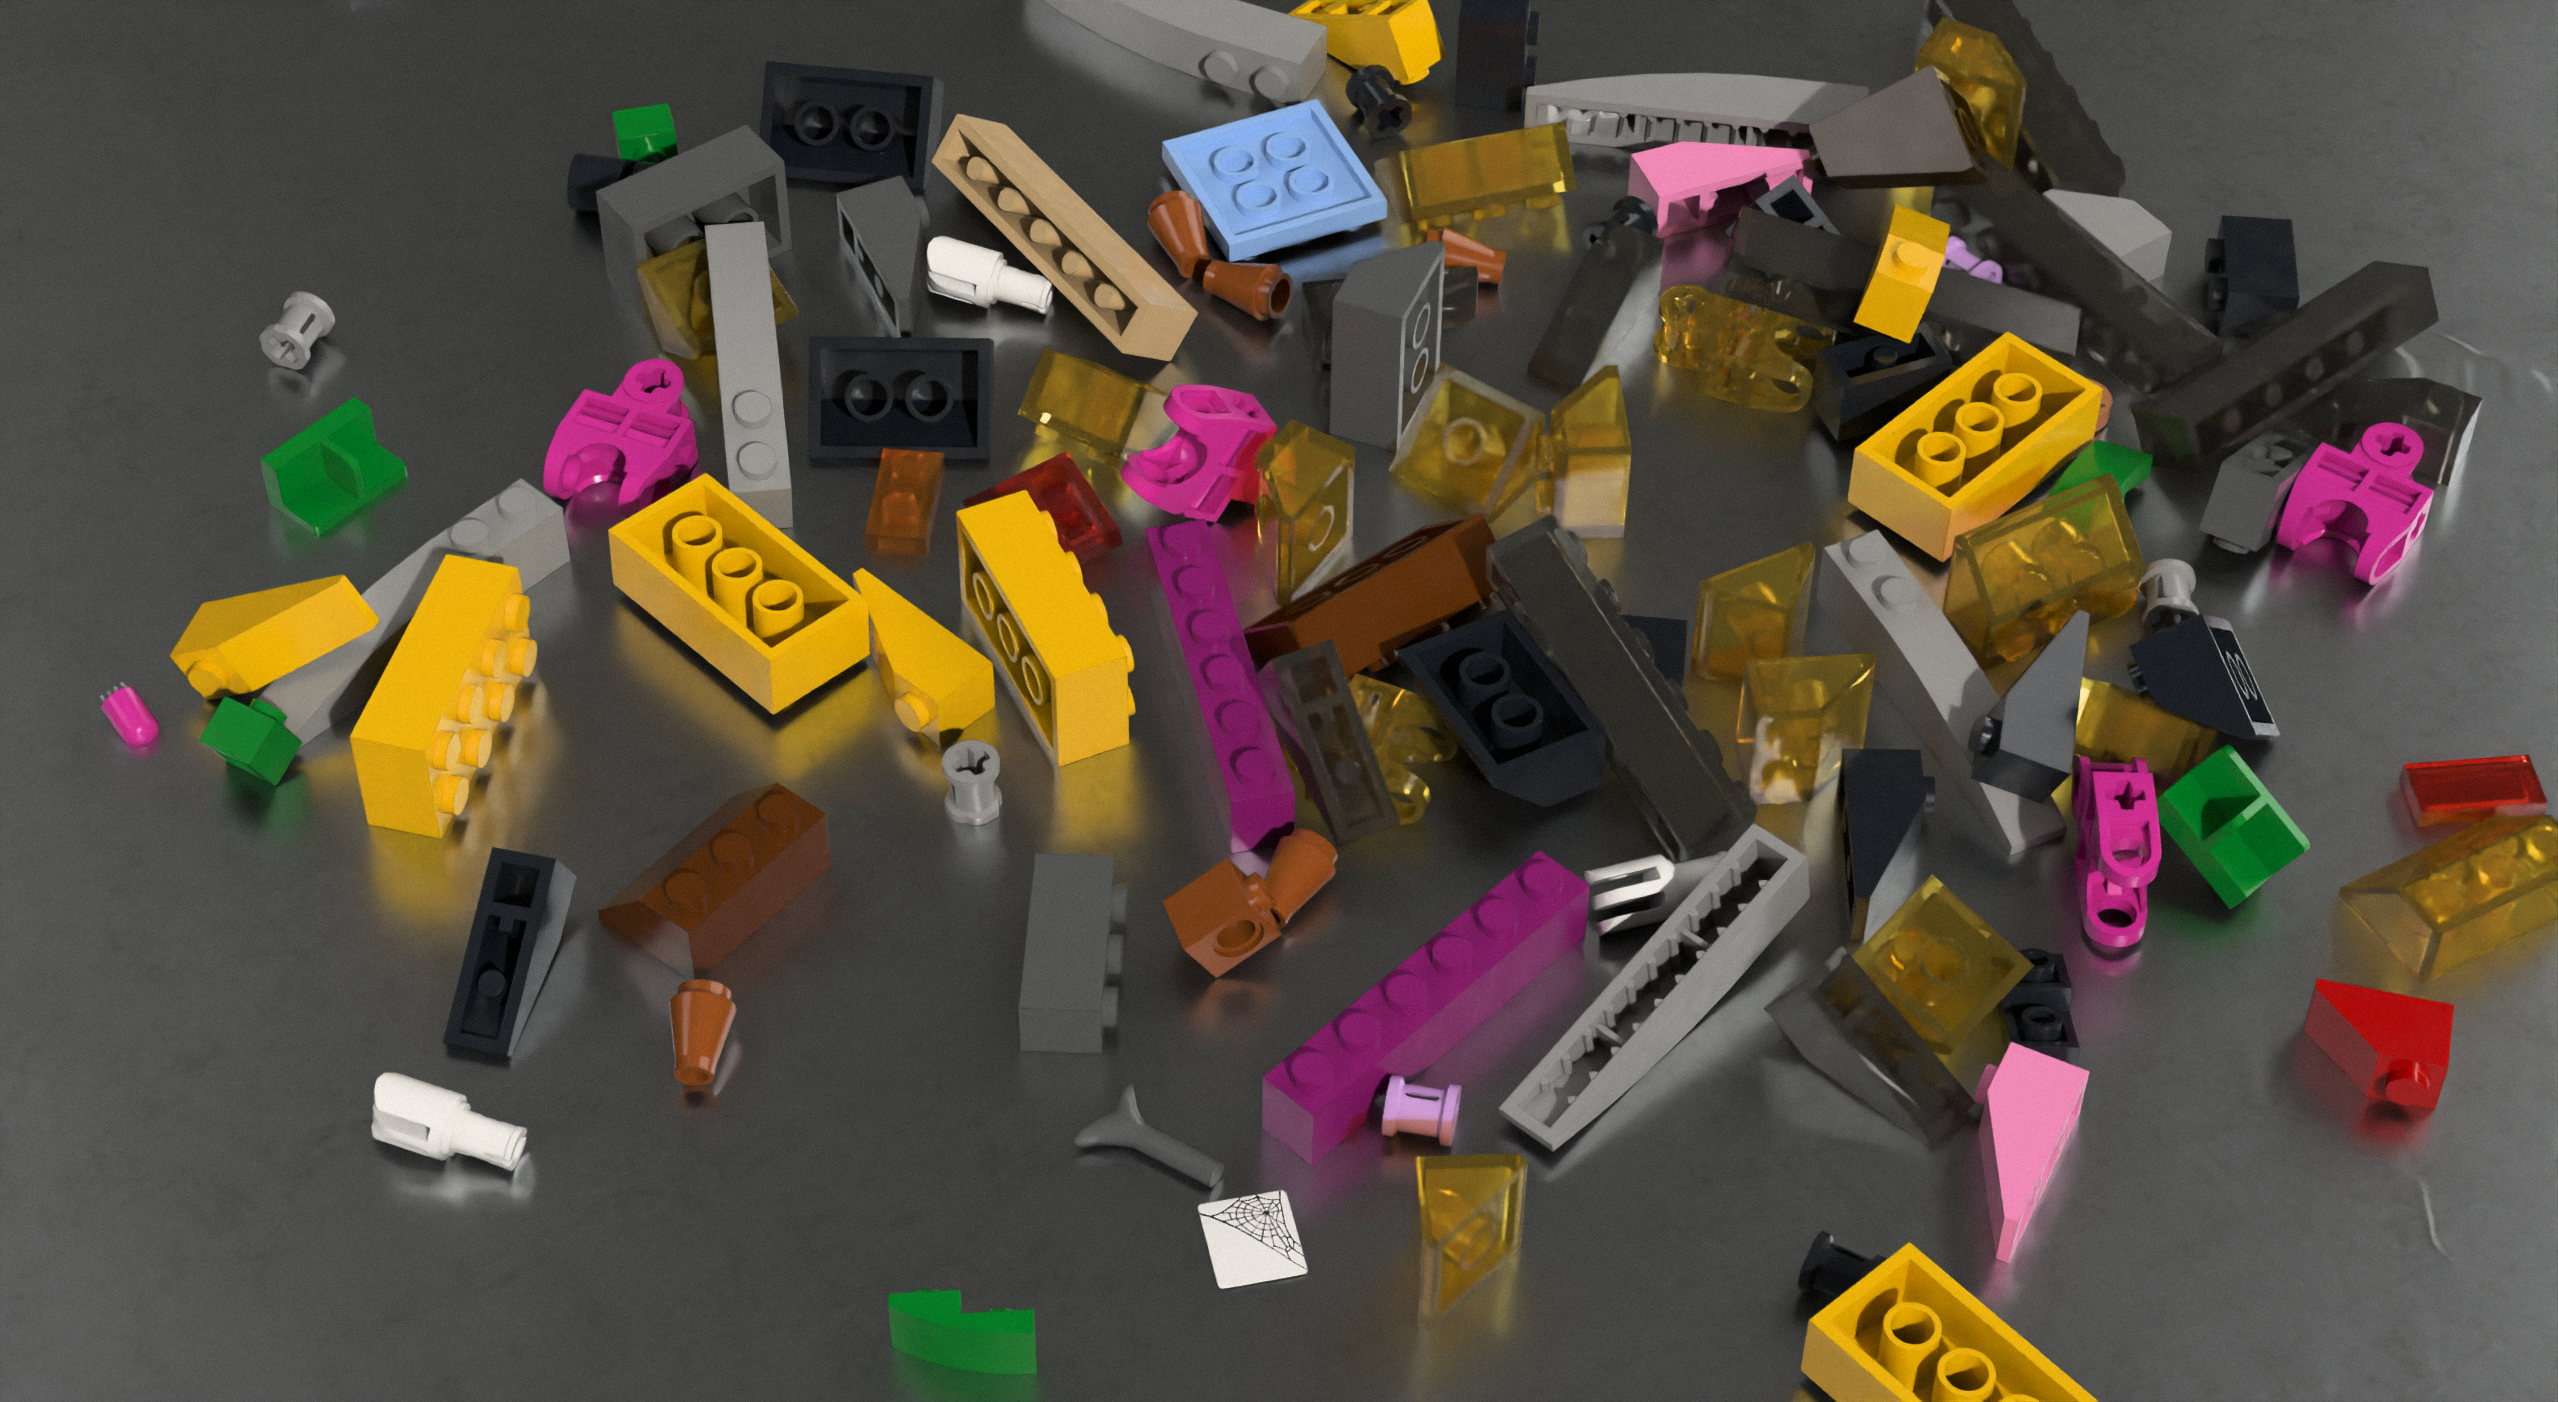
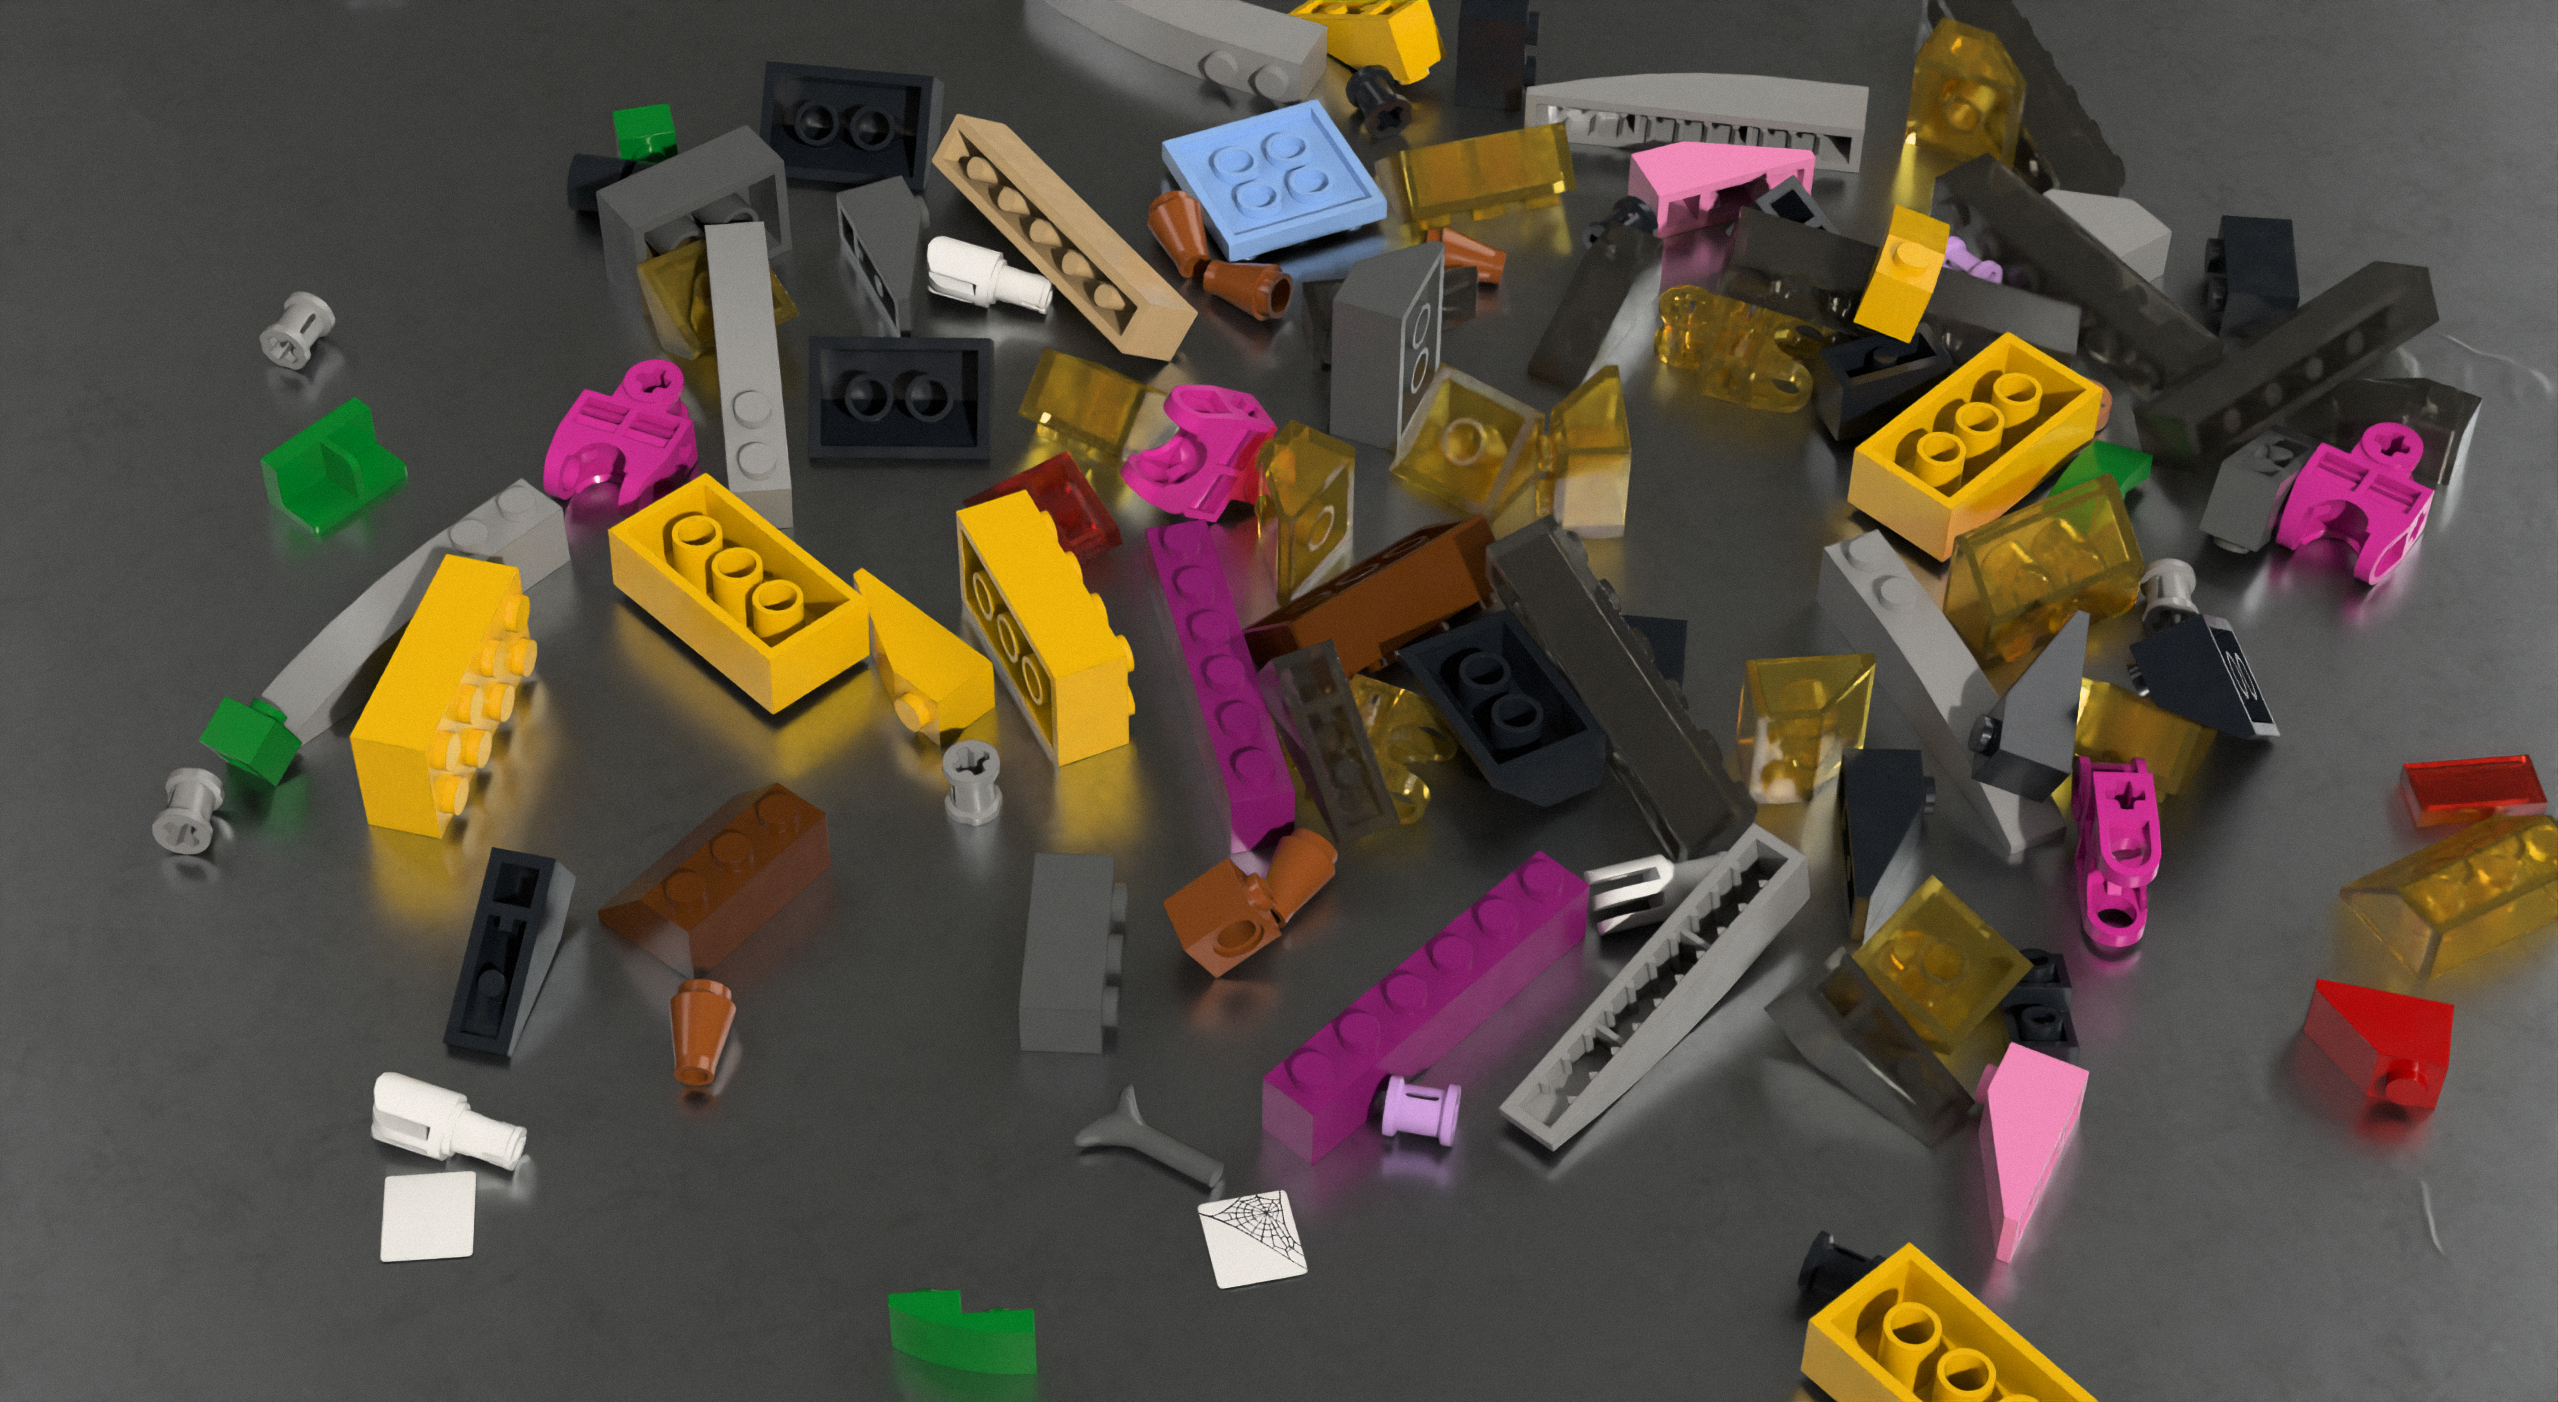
(130, 716): dark pink piece -> none
(187, 815): none -> light grey bush
(265, 634): yellow slope -> none
(428, 1216): none -> white sticker
(904, 501): clear orange plate -> none
(1463, 1226): clear yellow slope -> none
(1752, 614): clear yellow slope -> none
(1903, 137): dark brown slope -> none
(2229, 825): green panel -> none

